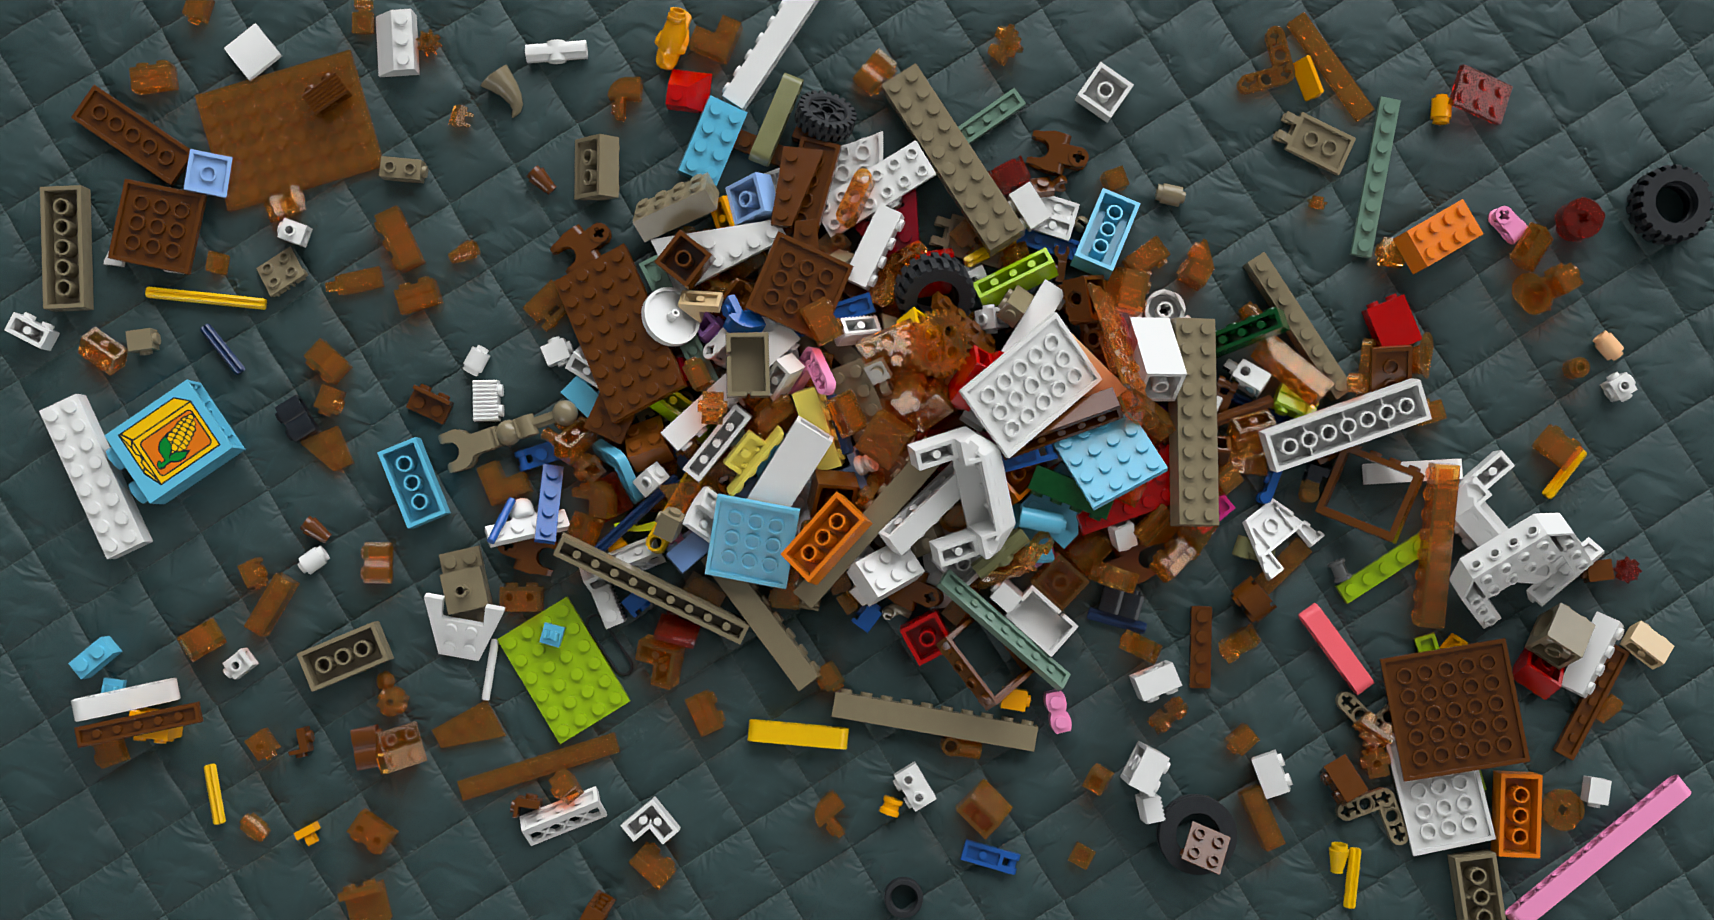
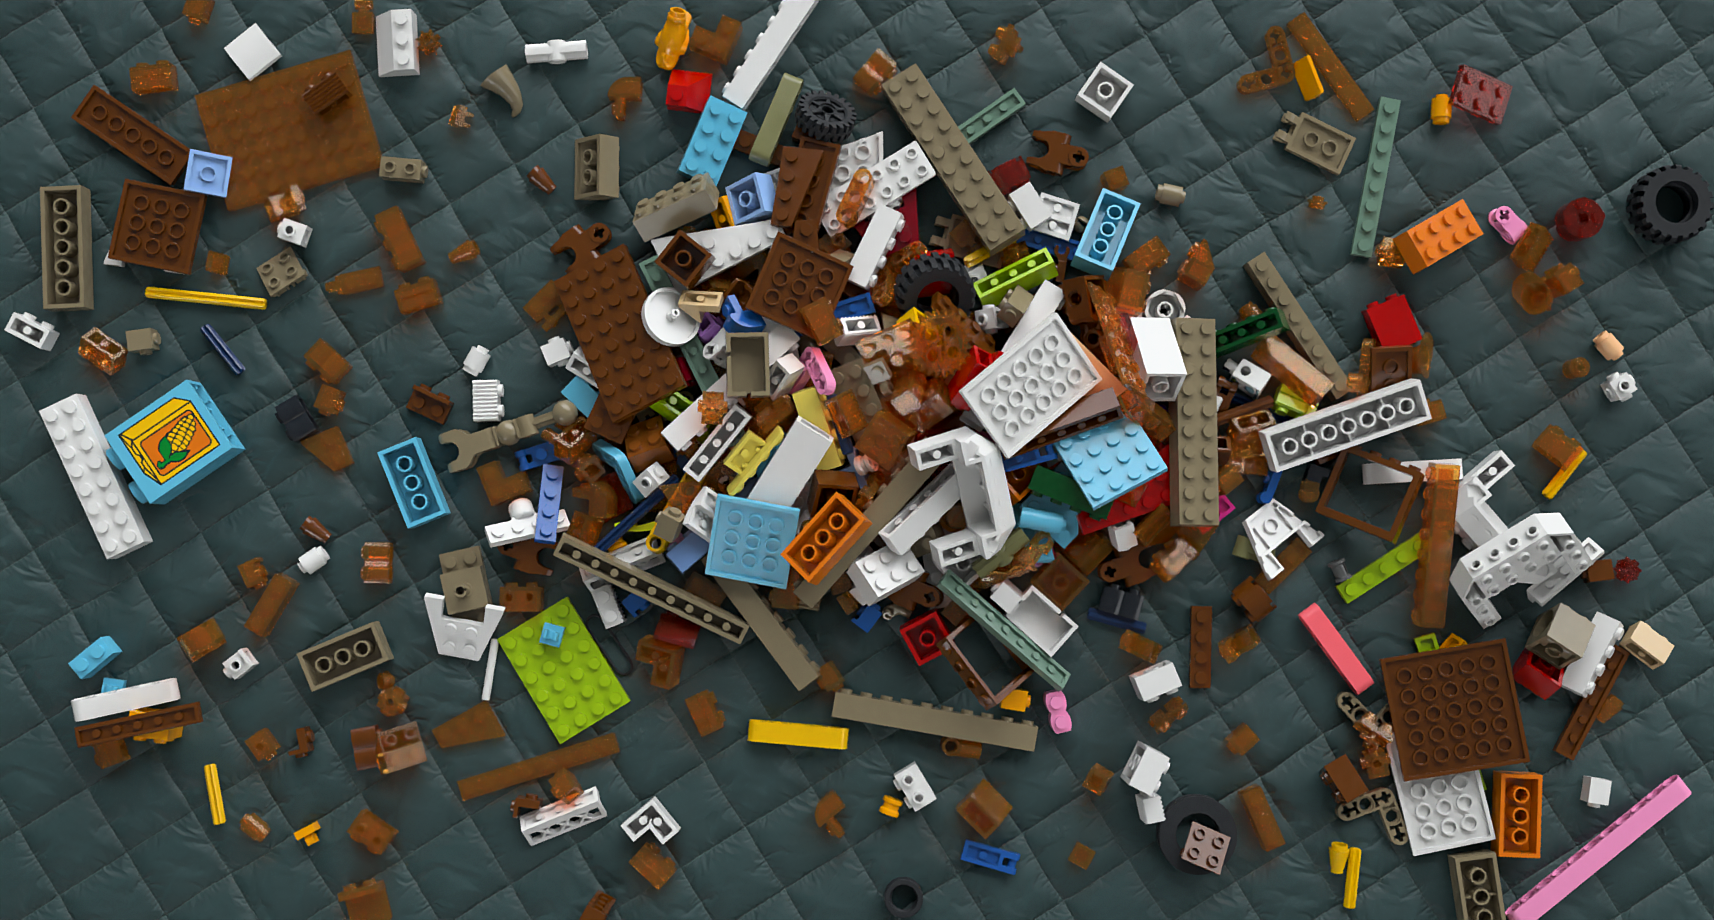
(501, 520): blue piece -> none
(698, 373): clear orange brick -> none
(1046, 187): reddish brown plate -> none
(1113, 576): clear orange brick -> none
(1271, 774): white brick -> none
(1571, 817): clear orange plate -> none

